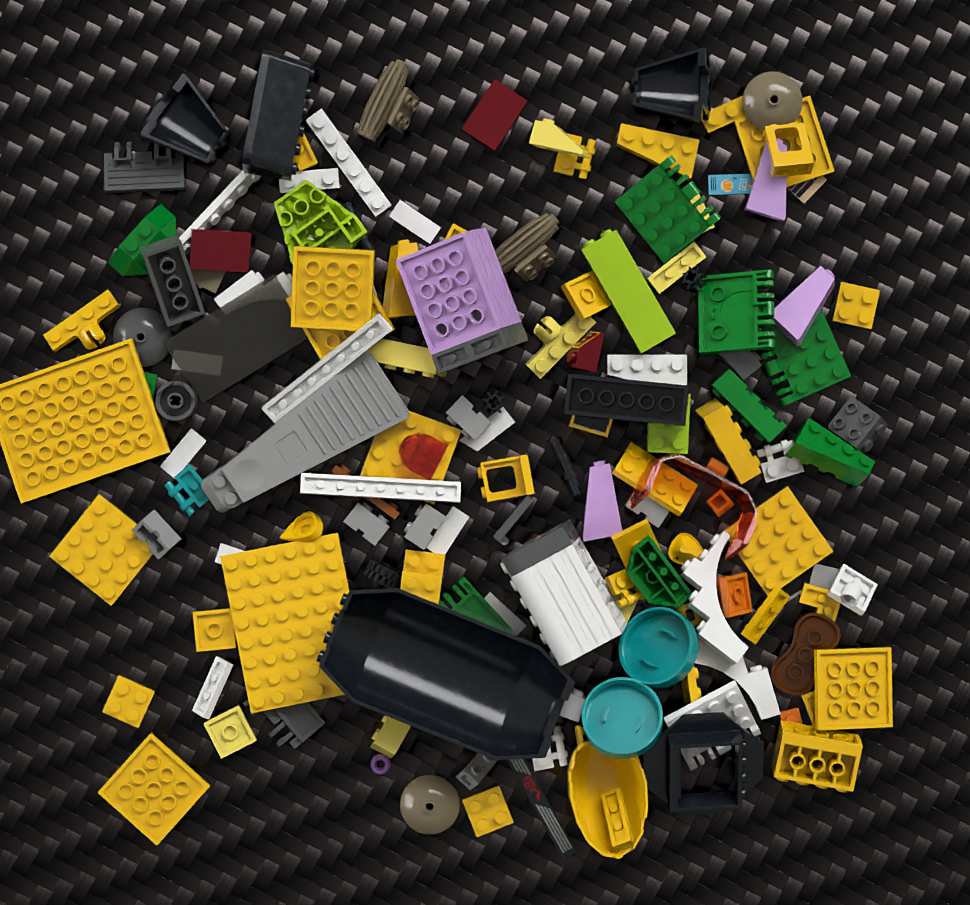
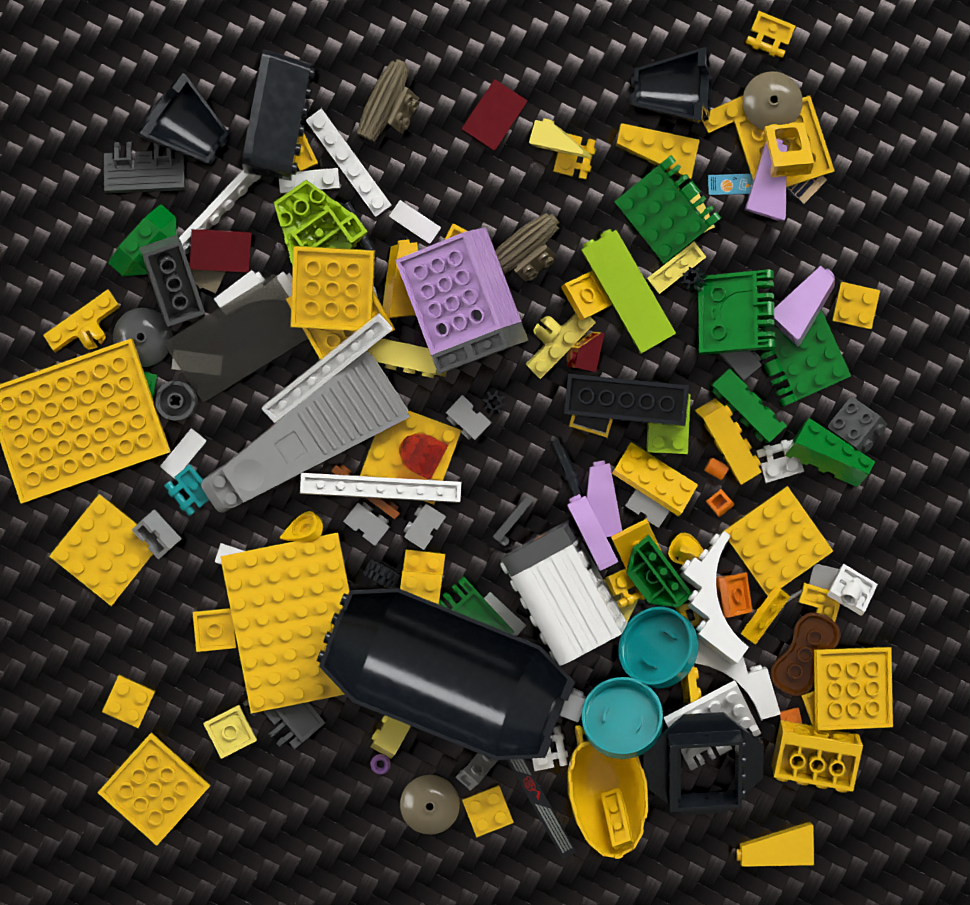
(212, 687): white plate -> none
(447, 531): white sticker -> none
(499, 423): white sticker -> none
(522, 473): yellow window -> none
(592, 532): none -> lavender slope
(649, 368): white wing -> none
(749, 512): clear red piece -> none
(772, 28): none -> yellow plate
(782, 848): none -> yellow slope

